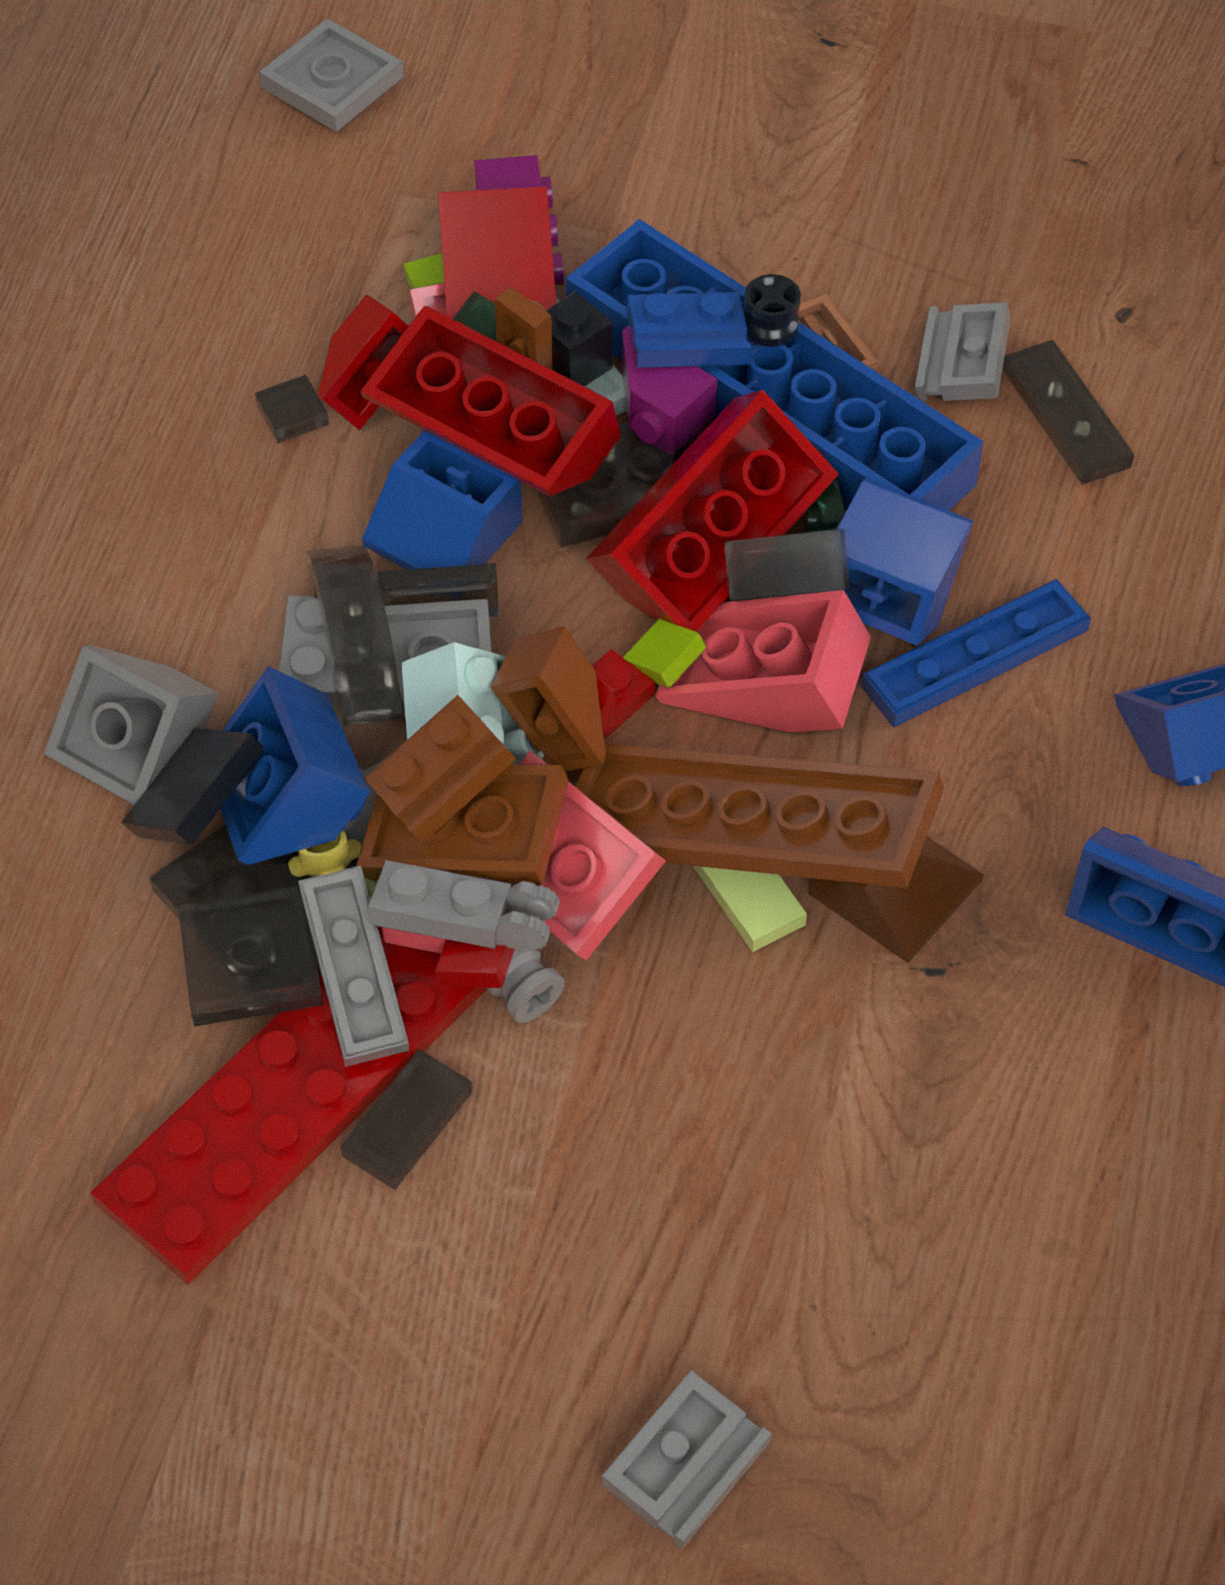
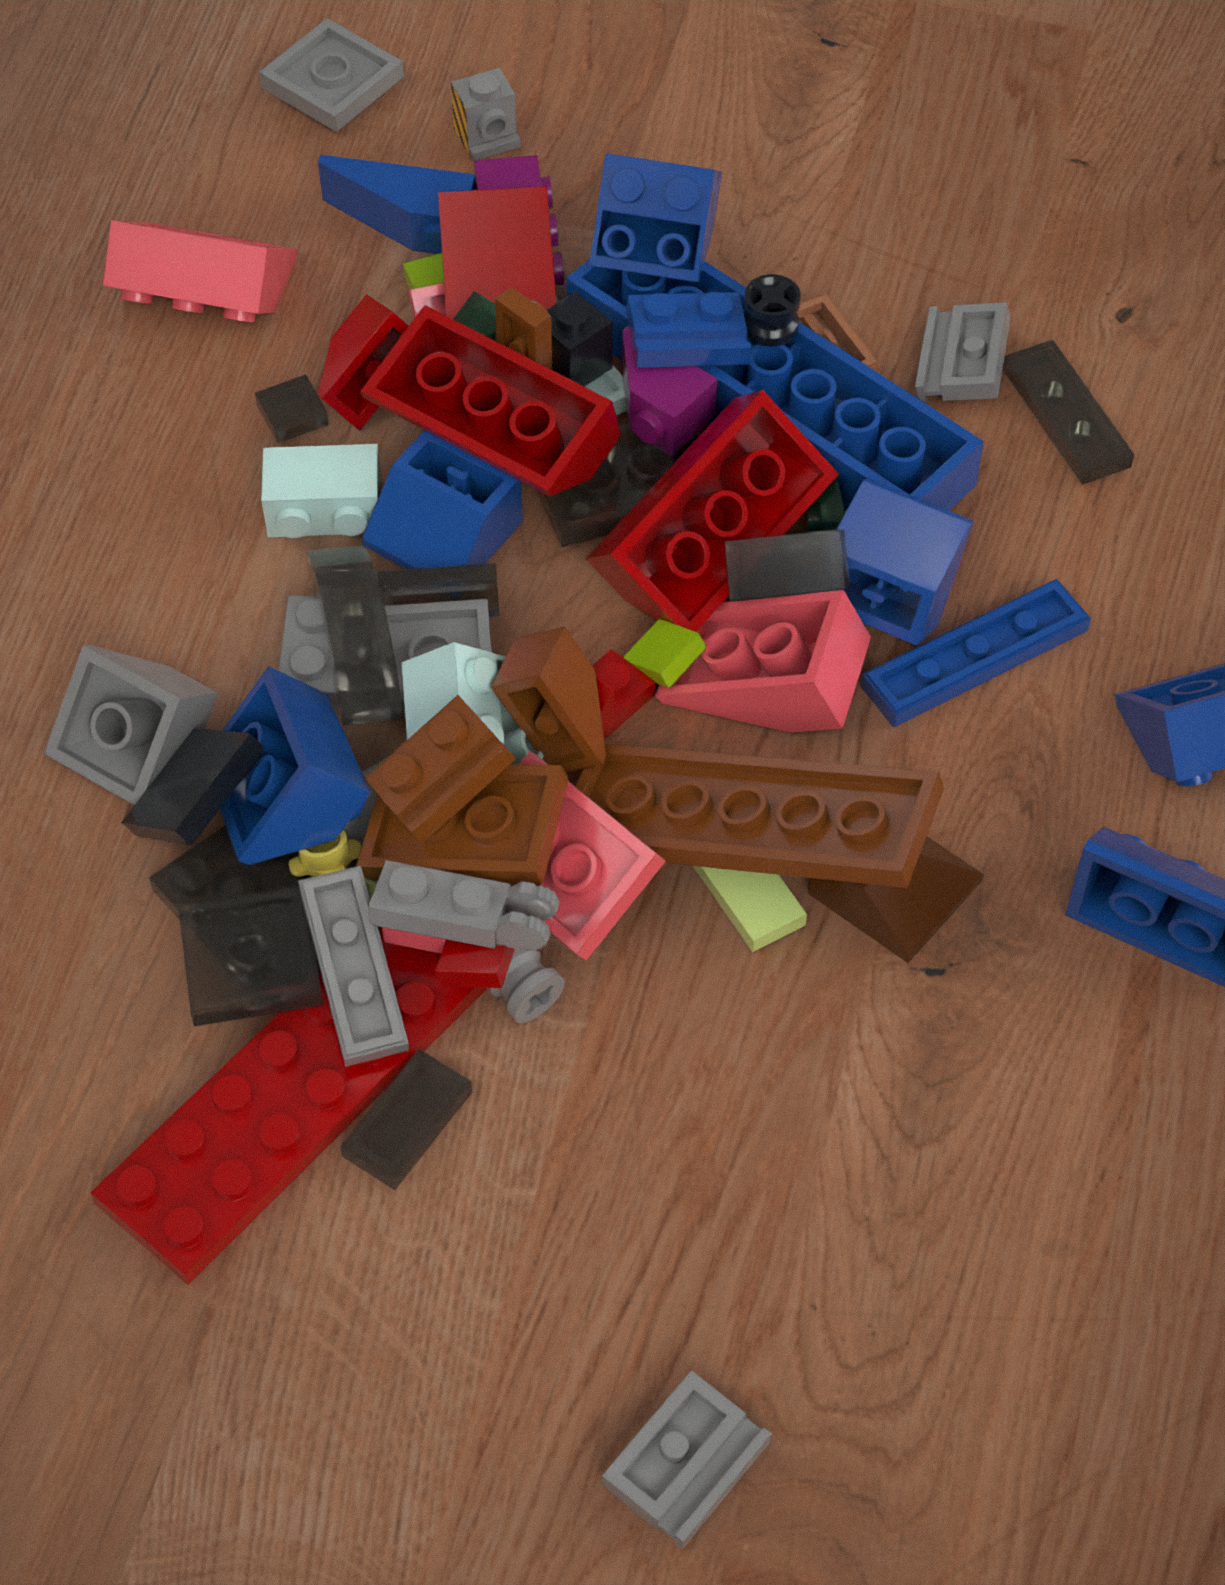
(196, 269): none -> coral slope
(320, 489): none -> light aqua brick
(391, 197): none -> blue slope
(485, 114): none -> light grey brick
(654, 217): none -> blue slope

